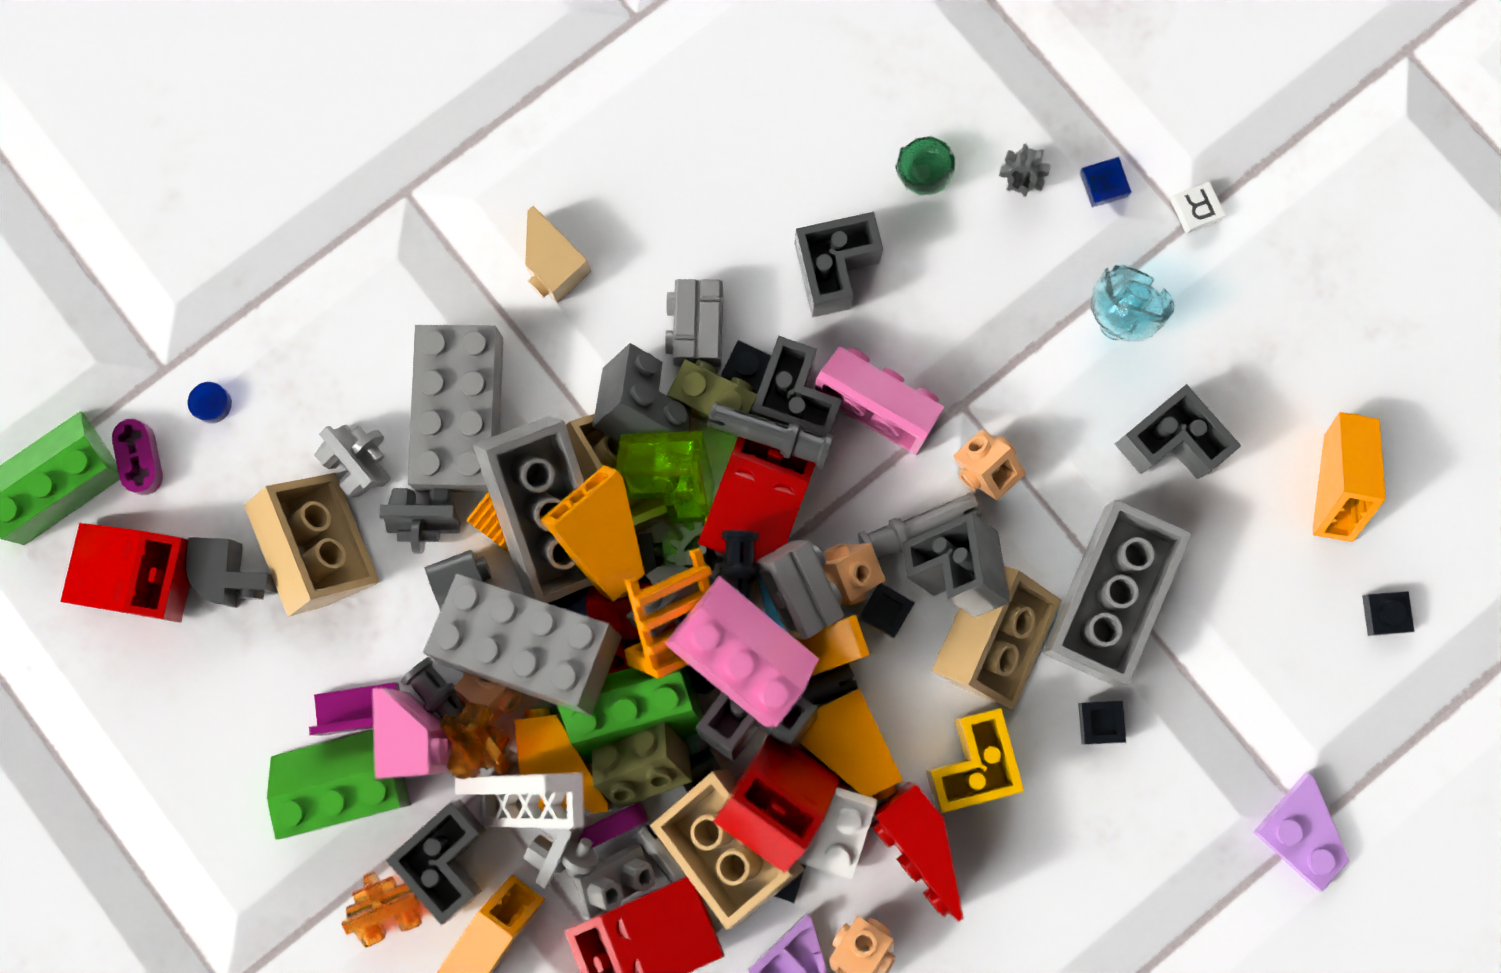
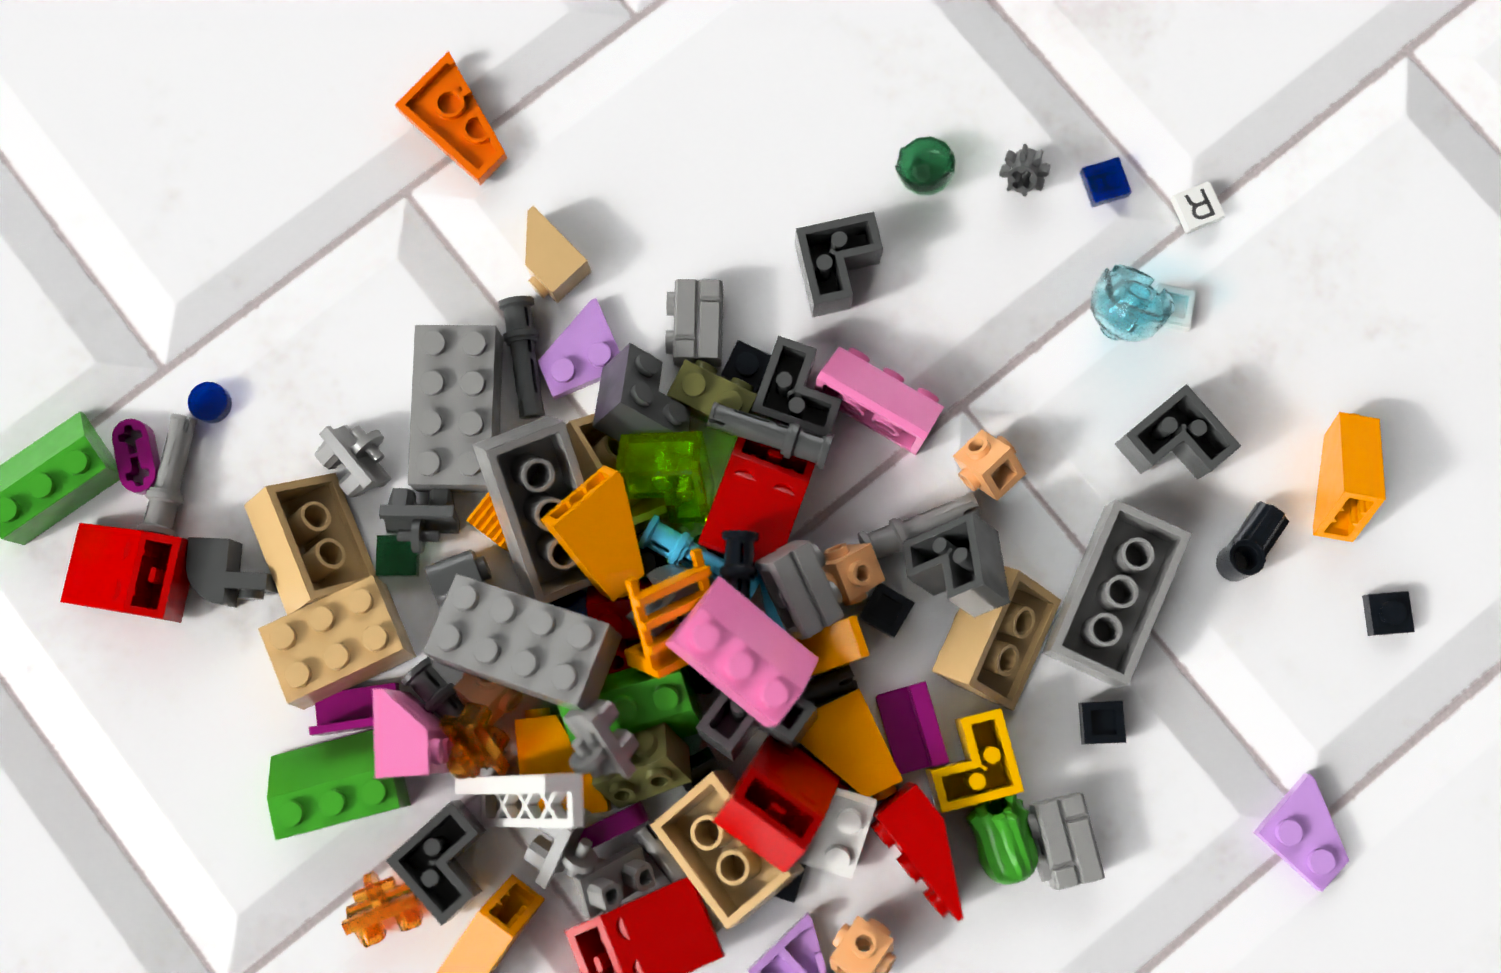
(165, 495): none -> light grey pin
(336, 642): none -> tan brick
(395, 558): none -> clear green tile
(452, 119): none -> orange wing
(522, 338): none -> dark grey pin
(579, 353): none -> lavender wing
(595, 744): none -> light grey hips
(677, 548): none -> medium azure pin
(912, 728): none -> magenta panel
(1004, 840): none -> bright green piece
(1065, 841): none -> light grey brick
(1184, 306): none -> white tile
(1253, 541): none -> black piece

